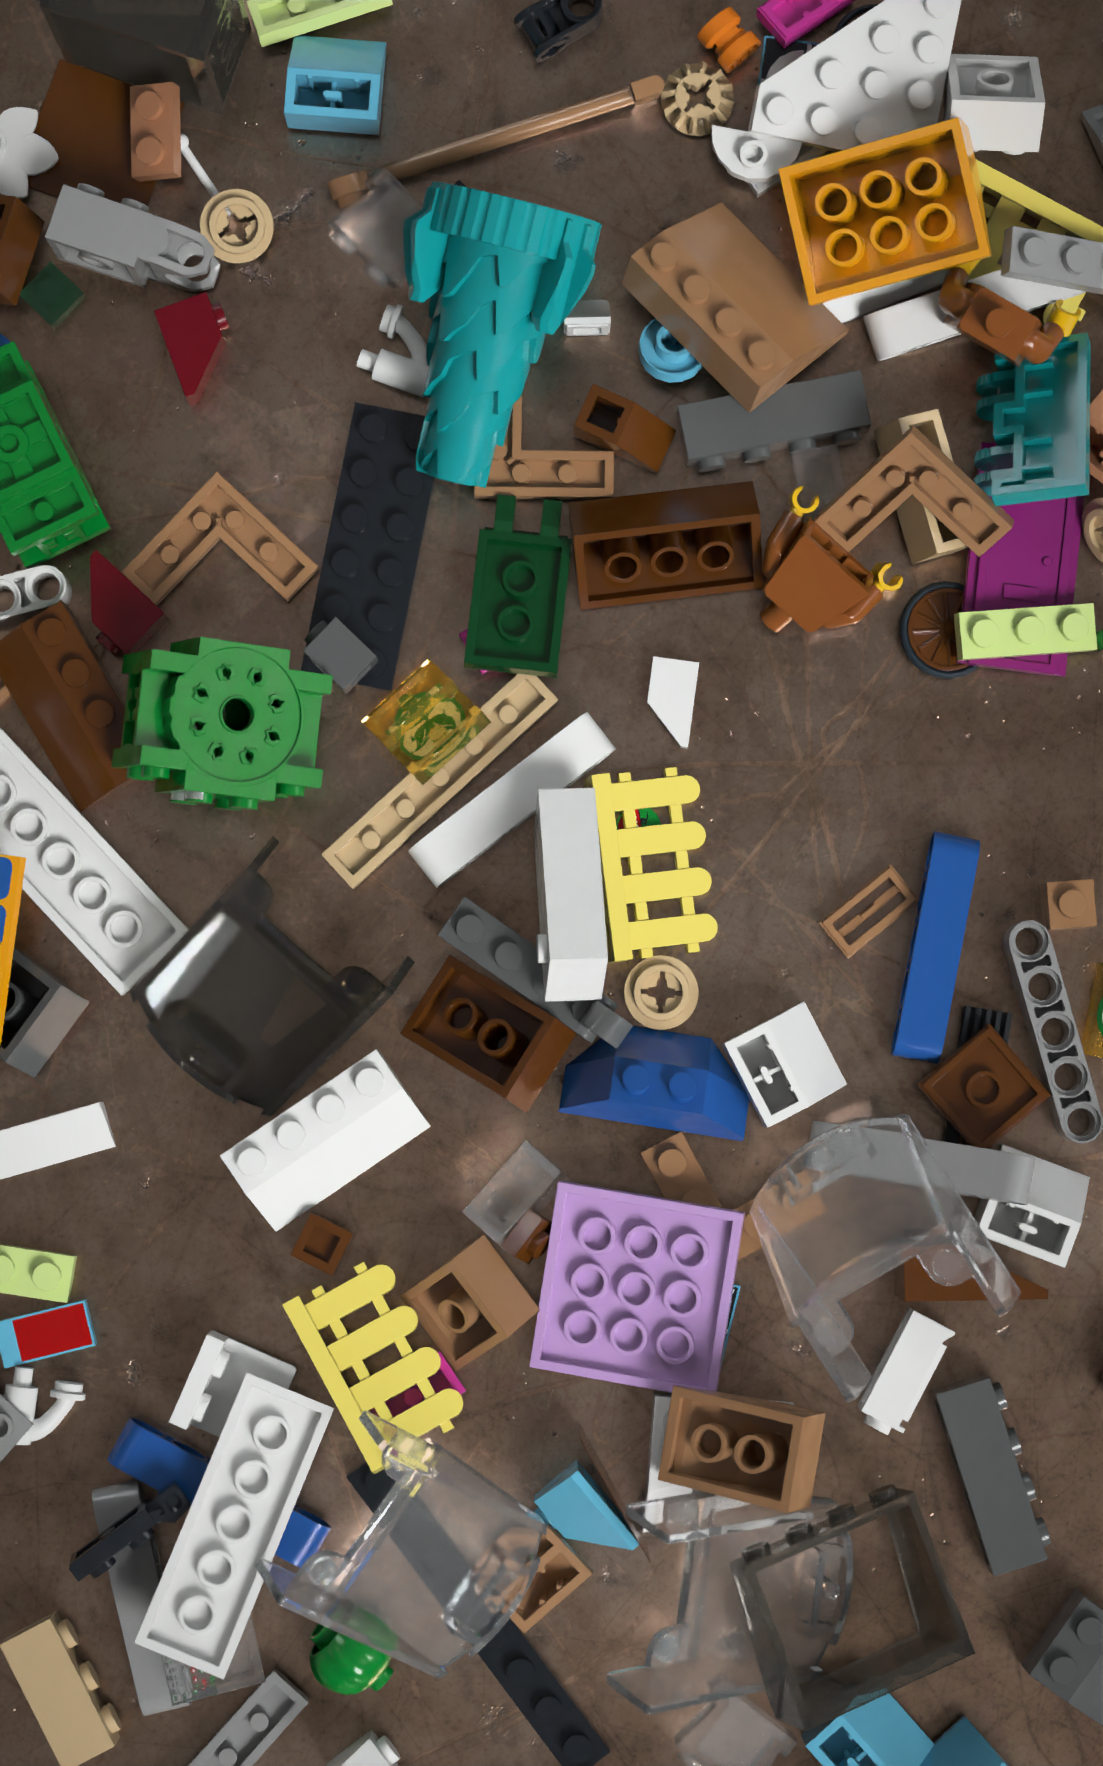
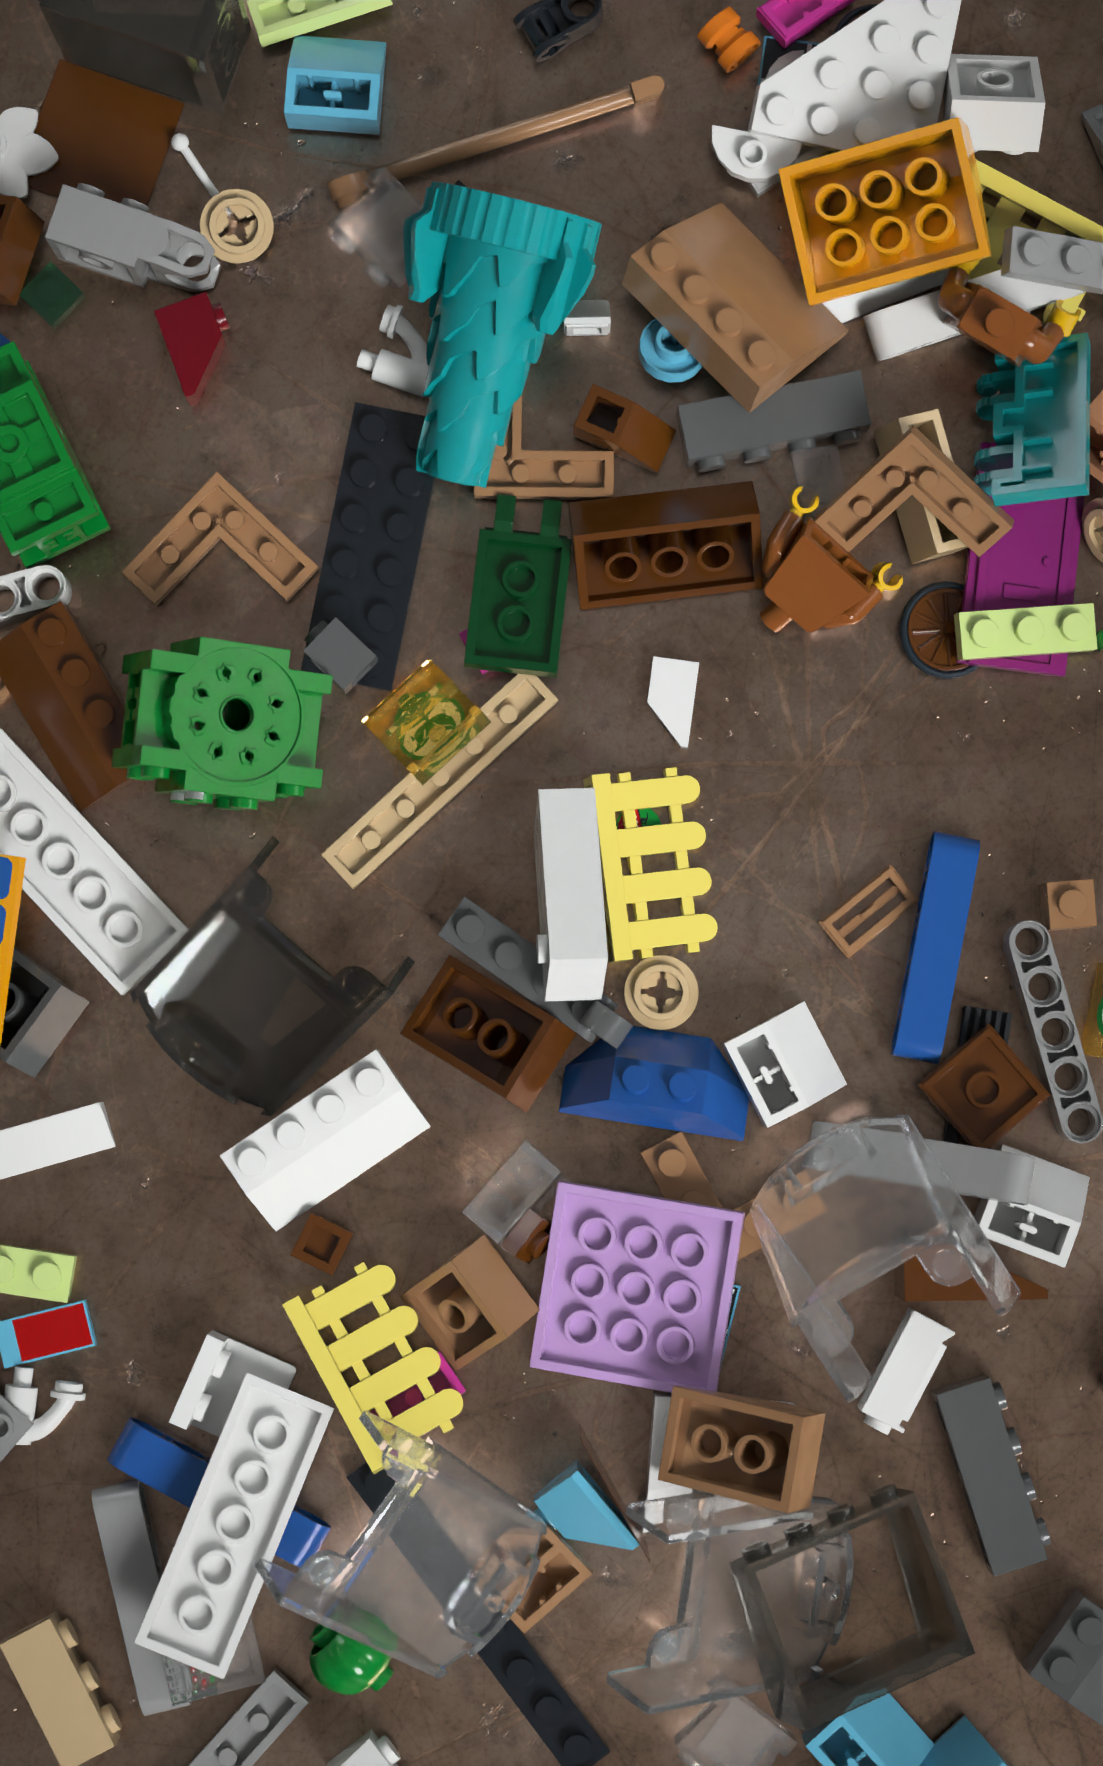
(121, 609): dark red slope -> none
(130, 1530): black hinge -> none
(155, 131): nougat plate -> none
(510, 800): white beam -> none
(699, 119): tan gear -> none

